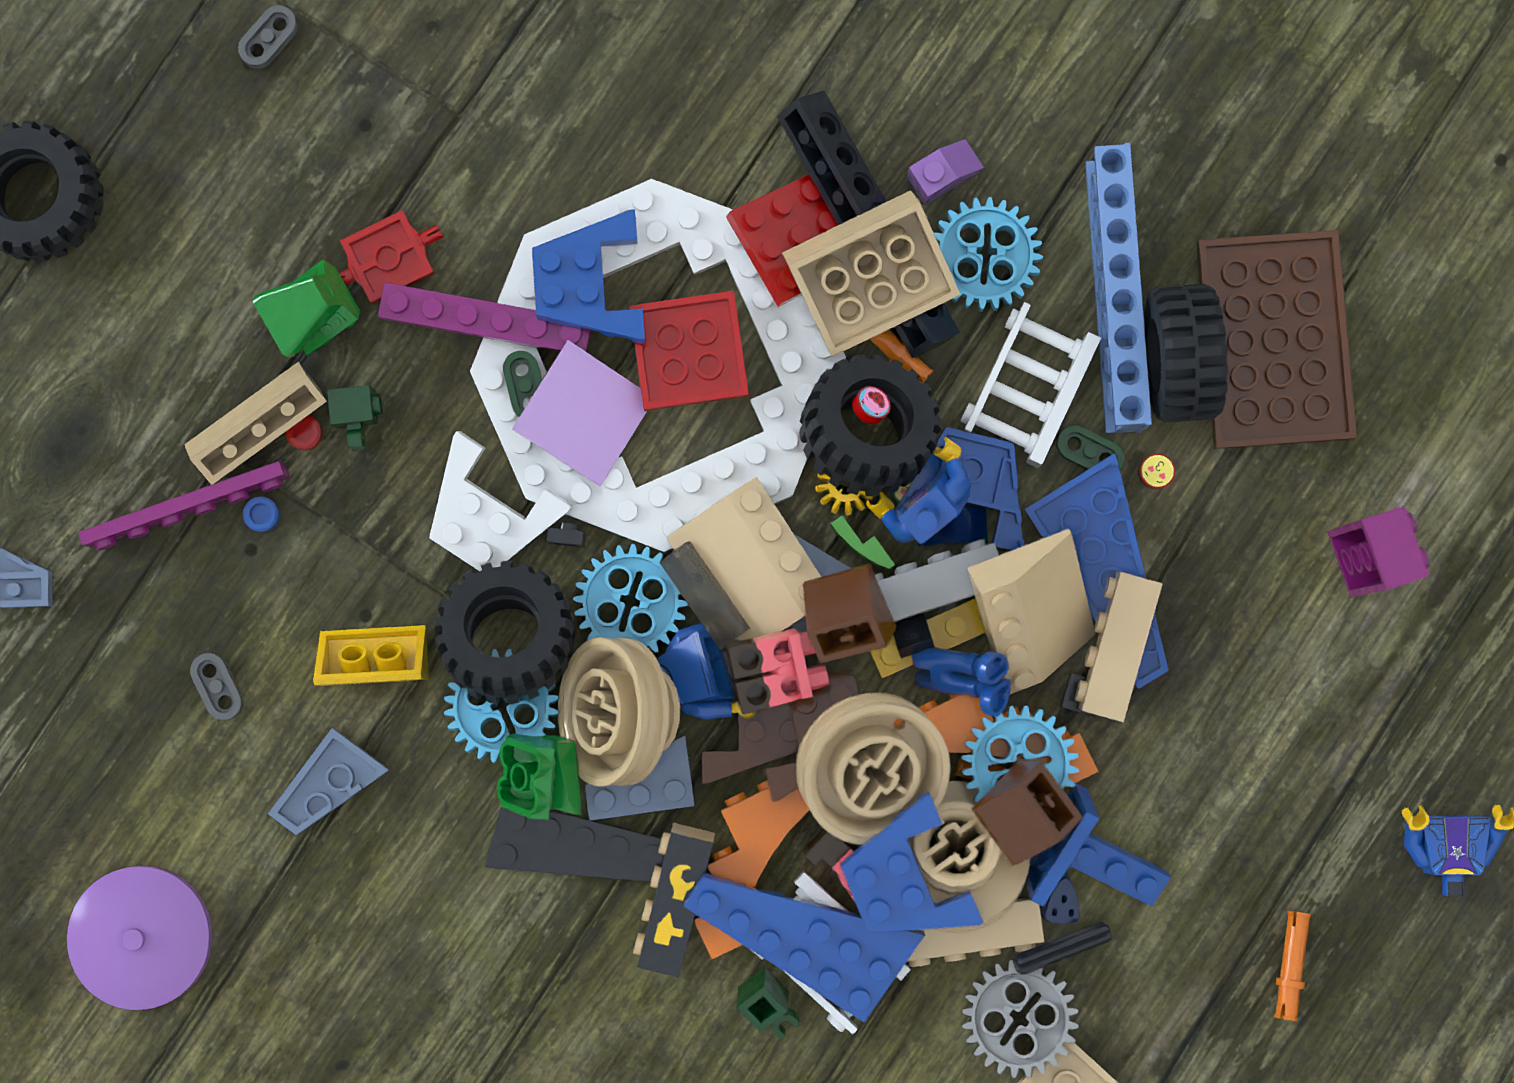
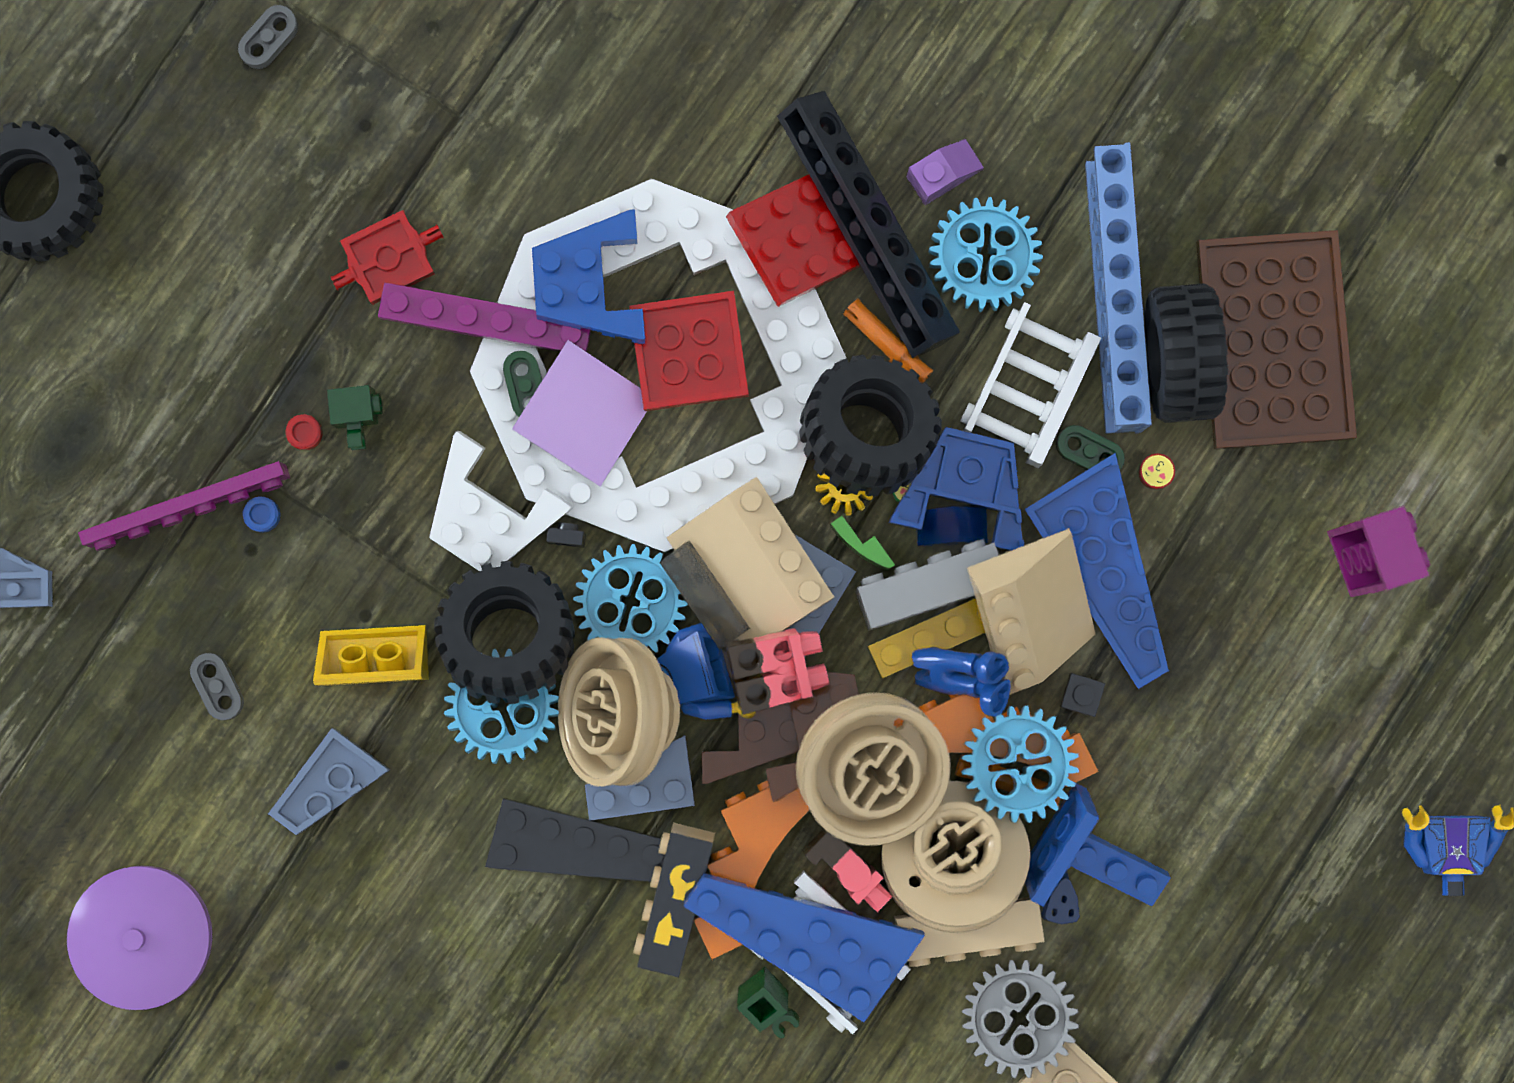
(254, 423): tan brick -> none
(308, 310): green piece -> none
(539, 775): green piece -> none
(846, 614): reddish brown slope -> none
(871, 273): tan slope -> none
(871, 405): tile -> none
(890, 883): blue wing -> none
(912, 635): black plate -> none
(932, 505): blue torso -> none
(1026, 811): reddish brown slope -> none
(1062, 948): black axle -> none
(1119, 646): tan brick -> none
(1292, 966): orange pin -> none

